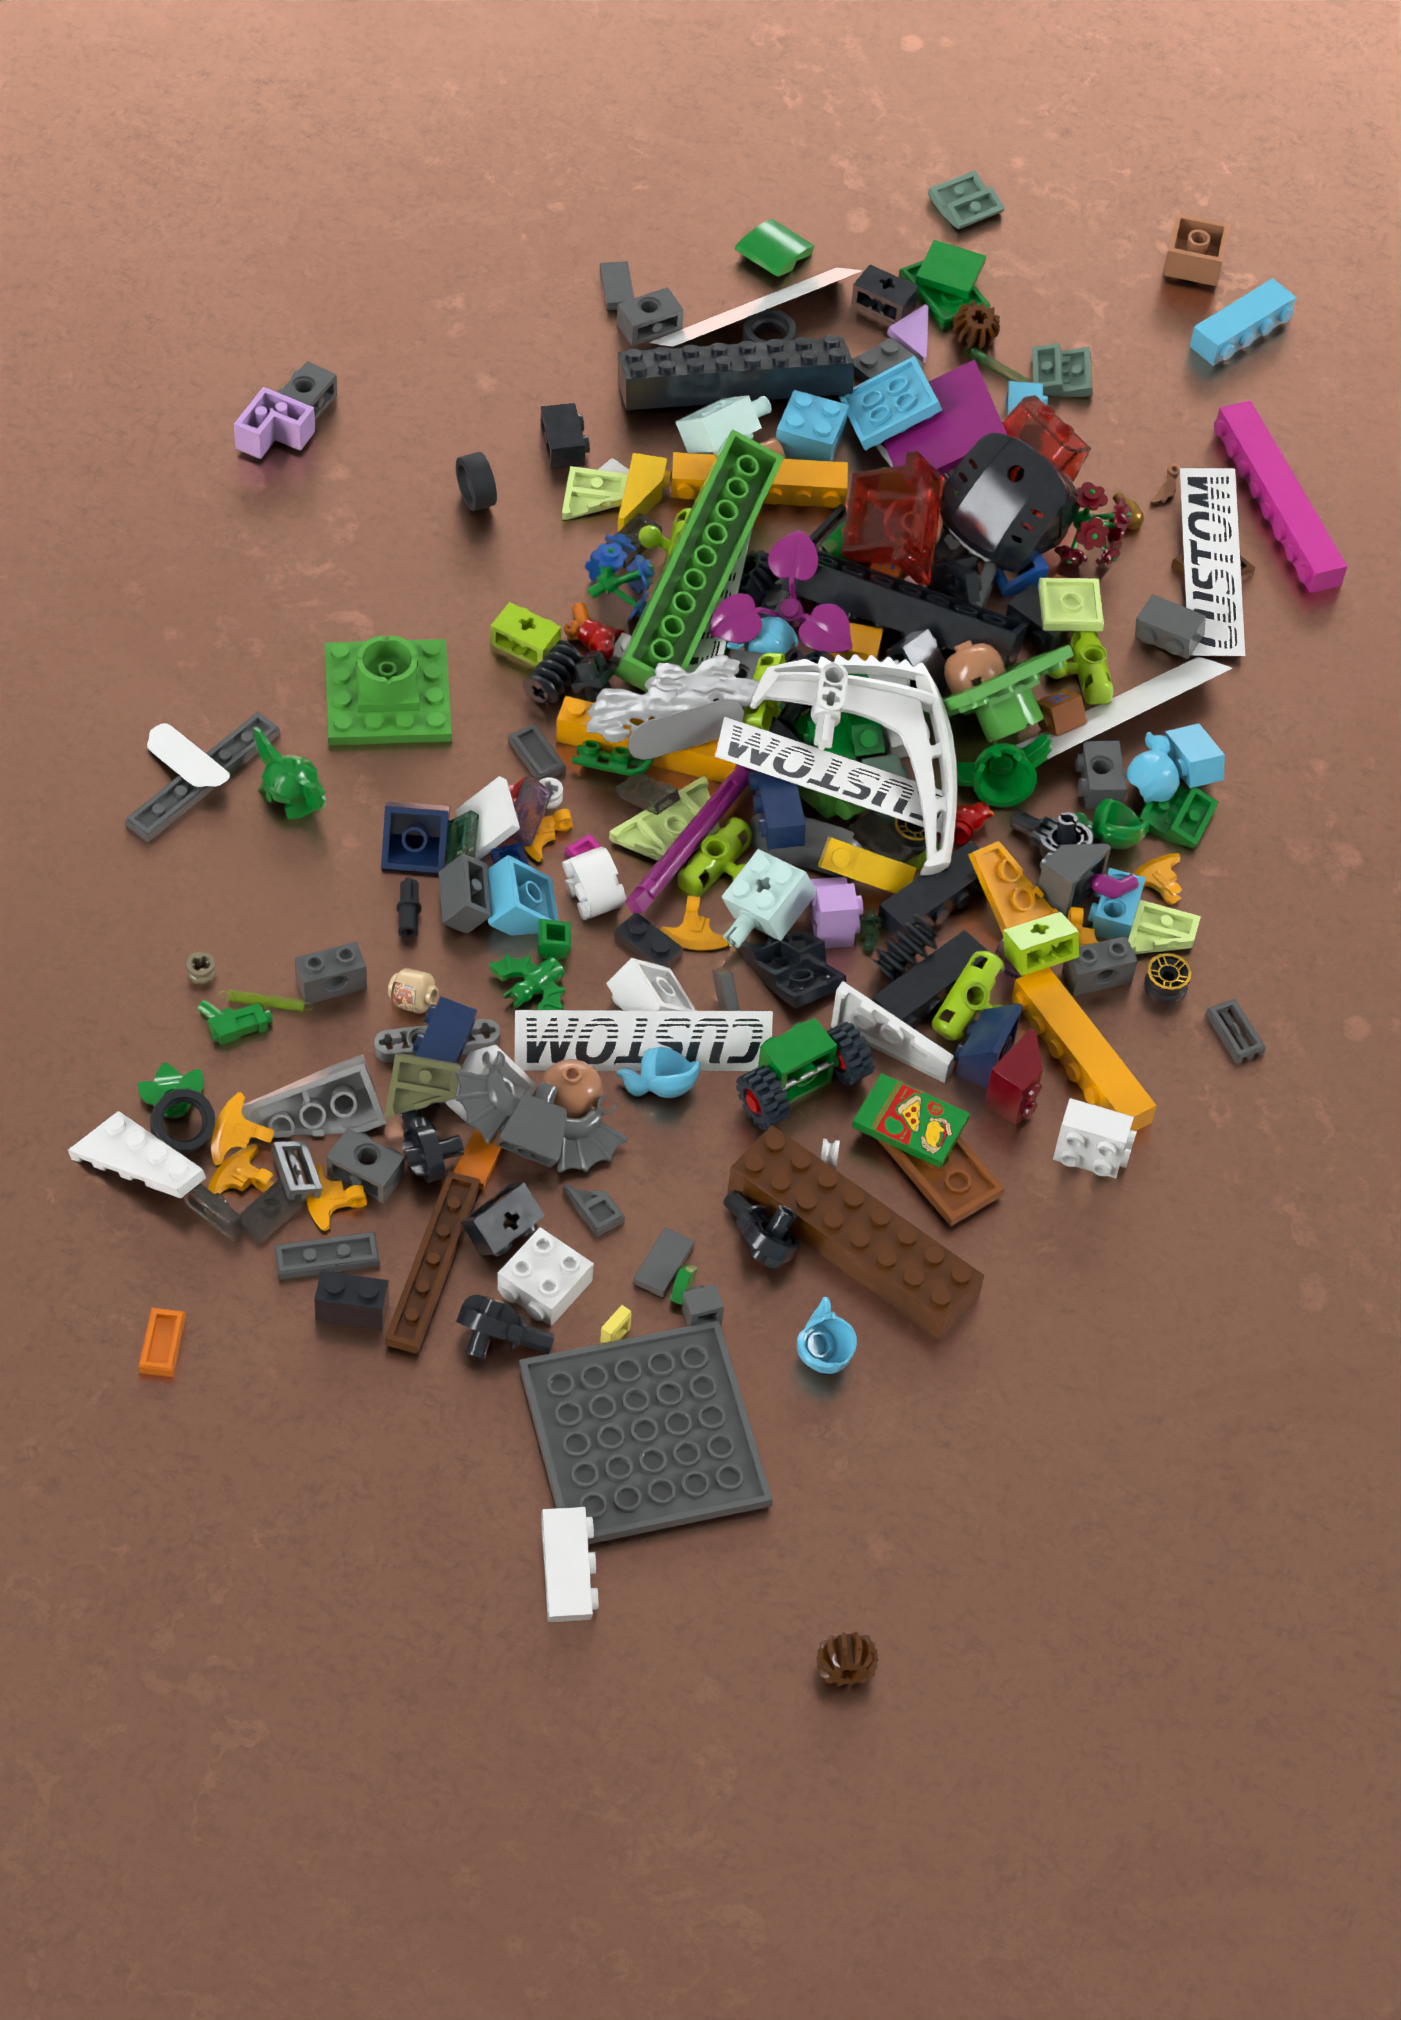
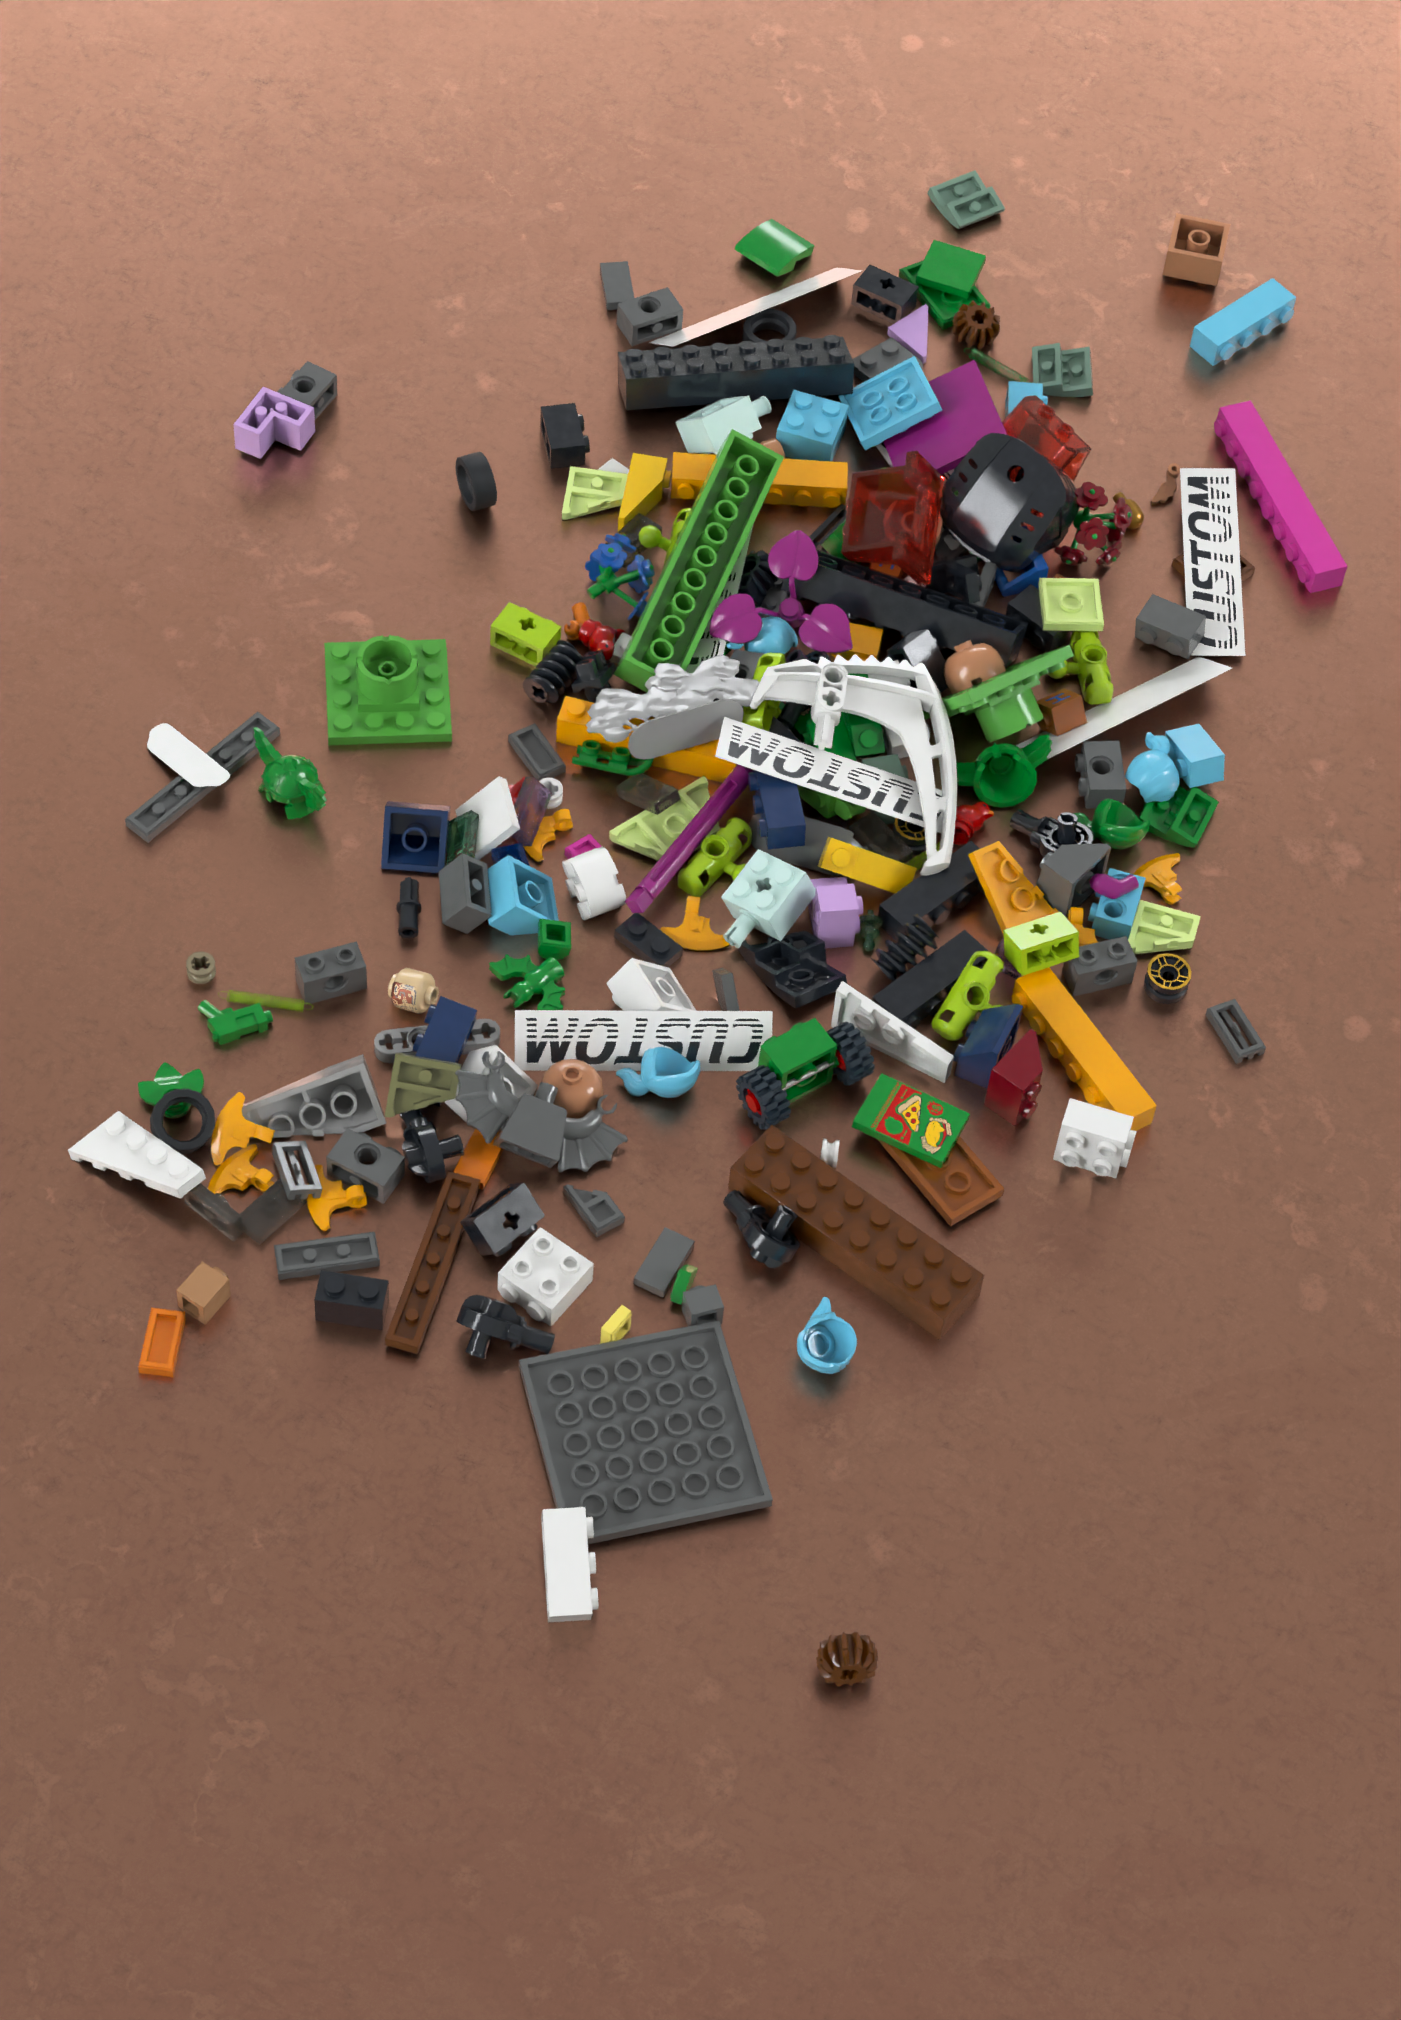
(204, 1292): none -> medium nougat brick

